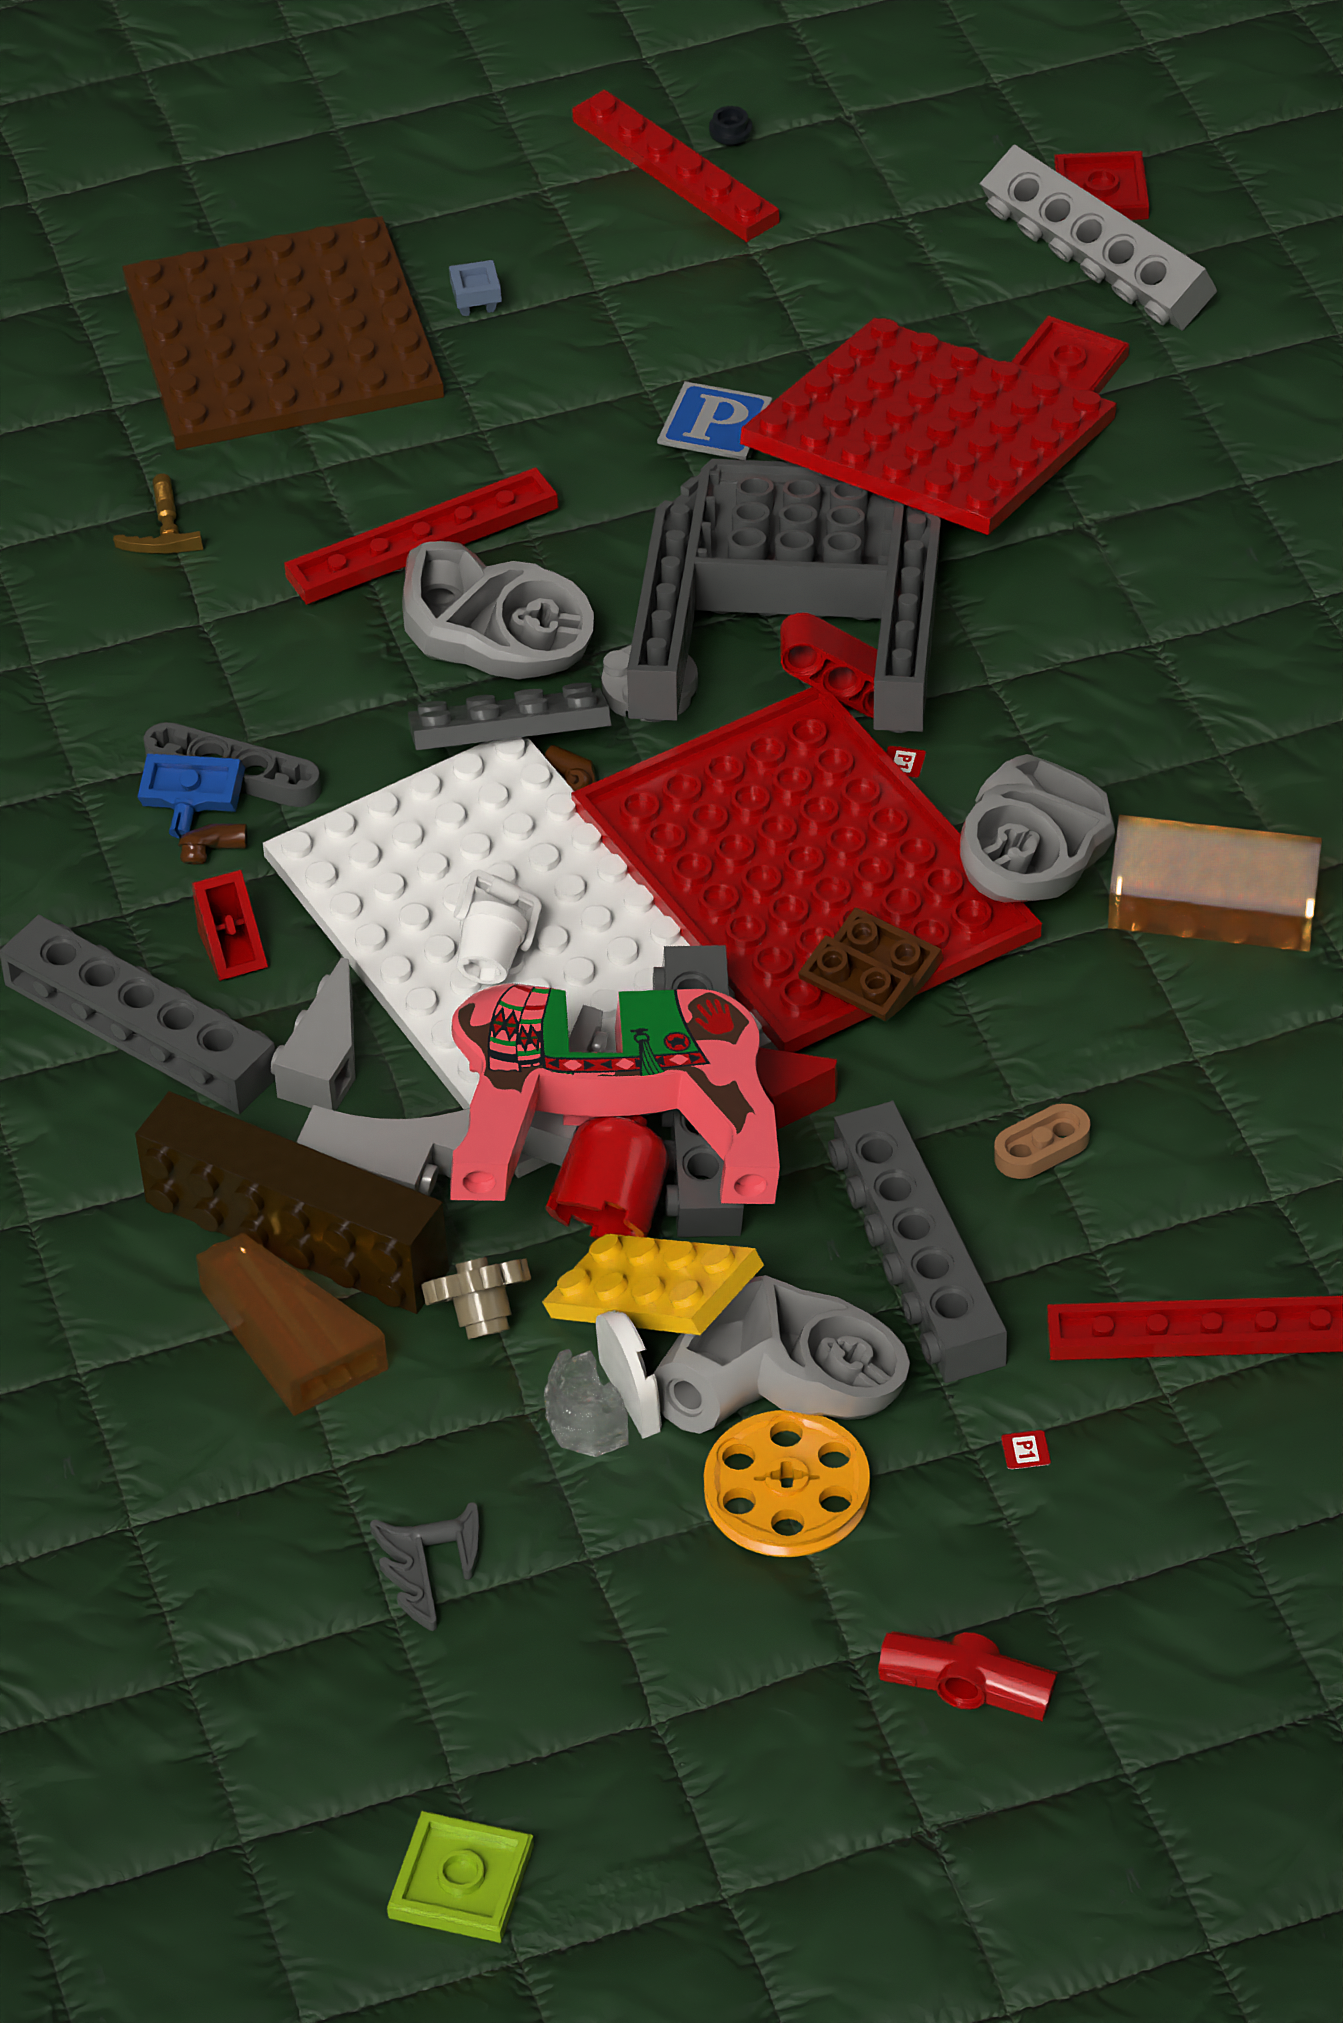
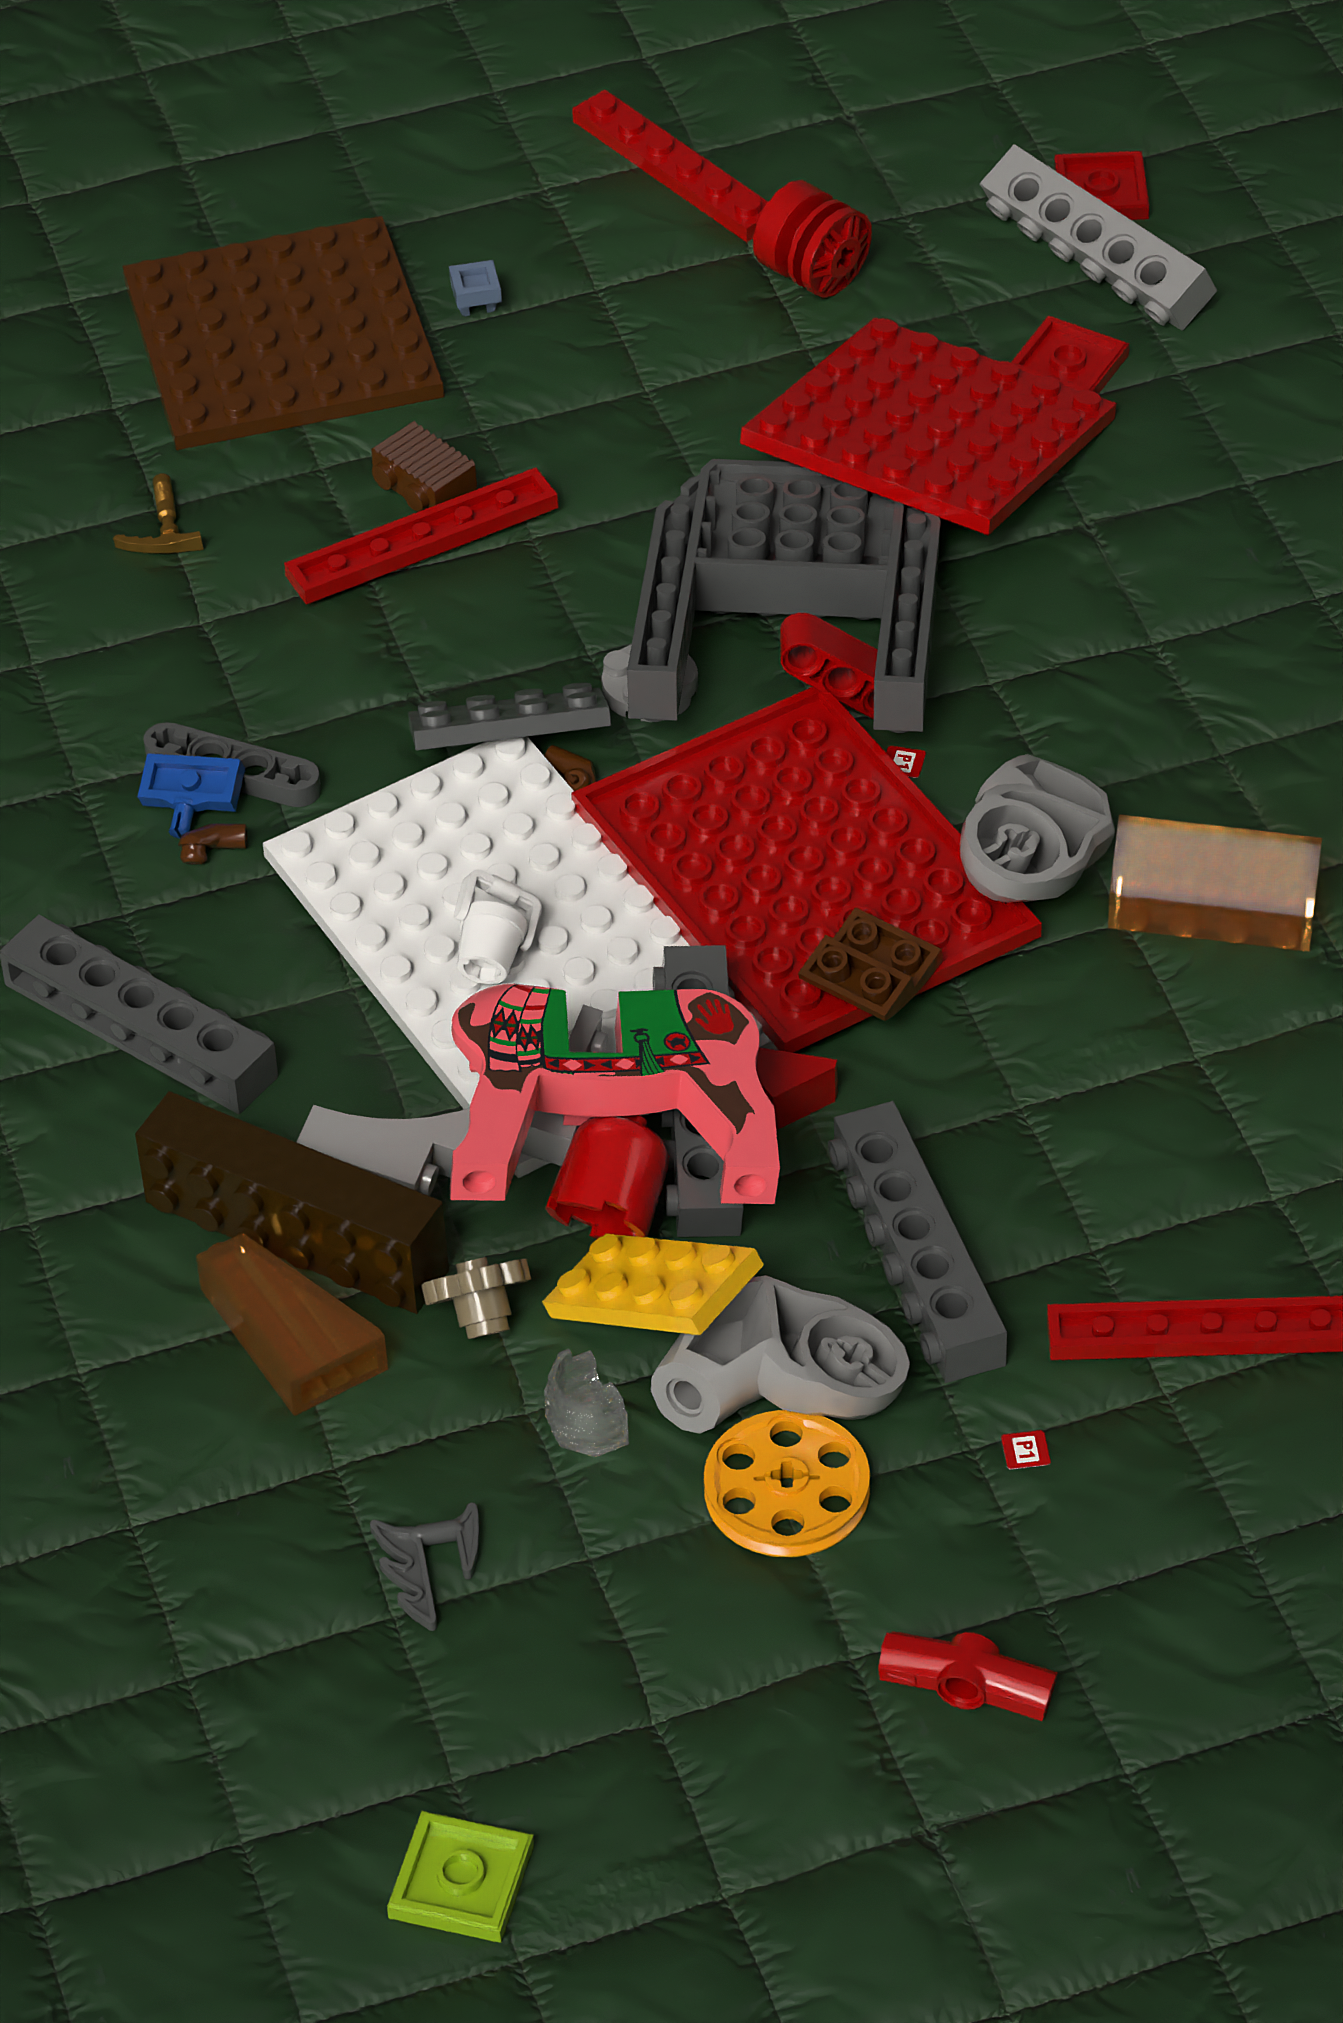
(228, 925): red slope -> none
(320, 1054): light grey slope -> none
(422, 468): none -> reddish brown brick
(494, 617): light grey piece -> none
(621, 1359): white tile -> none
(711, 420): piece -> none
(730, 125): black plate -> none
(812, 238): none -> red wheel
(1035, 1141): medium nougat plate -> none

